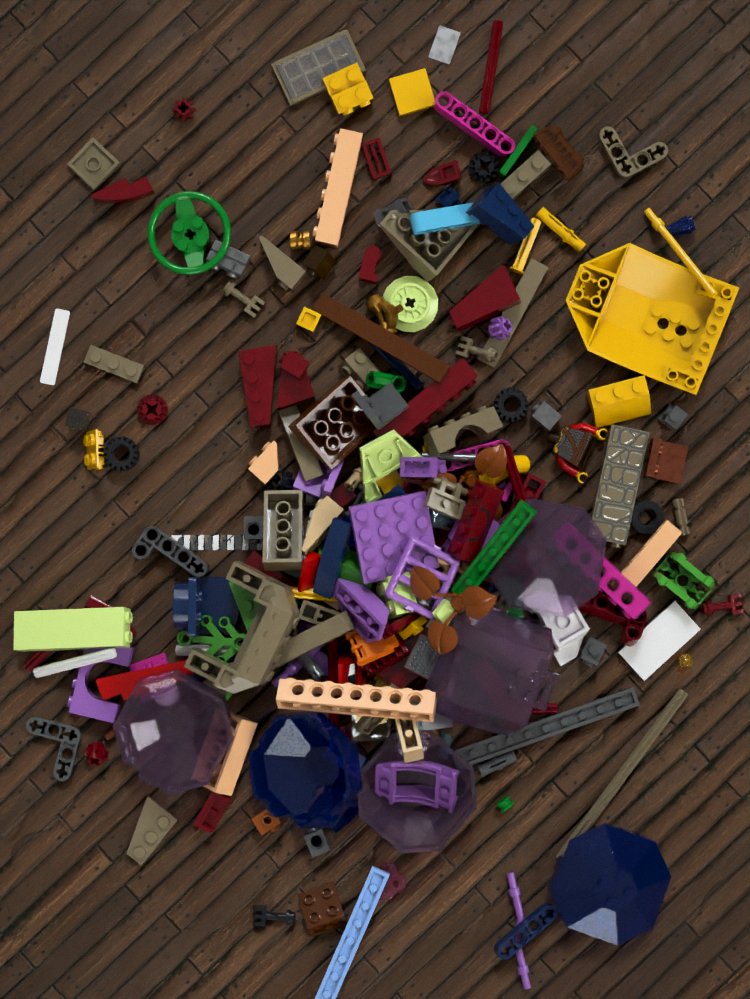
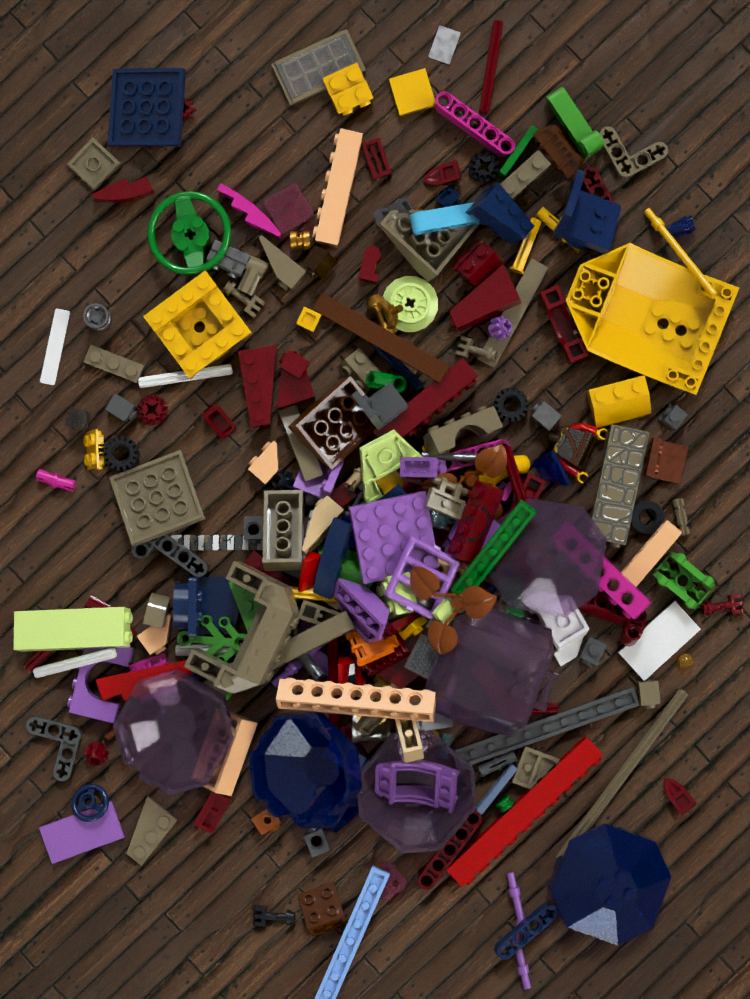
(56, 480): none -> dark pink pin
(72, 836): none -> medium lavender tile
(83, 802): none -> dark blue piece
(97, 317): none -> flat silver wheel
(121, 408): none -> dark grey brick
(147, 107): none -> dark blue plate
(155, 637): none -> light nougat slope
(157, 498): none -> dark tan plate
(157, 610): none -> dark tan brick
(176, 377): none -> white axle
(184, 310): none -> yellow piece
(219, 421): none -> dark red slope
(254, 216): none -> dark pink slope
(254, 271): none -> dark tan piece
(288, 208): none -> clear pink plate
(445, 857): none -> dark red beam
(477, 263): none -> dark red brick
(496, 788): none -> sand blue tile
(524, 811): none -> red brick
(532, 767): none -> dark tan wing
(551, 469): none -> clear blue slope
(558, 315): none -> dark red arch
(585, 140): none -> bright green beam
(586, 182): none -> dark red beam
(587, 219): none -> dark blue piece
(648, 693): none -> dark tan brick
(678, 796): none -> dark red plate

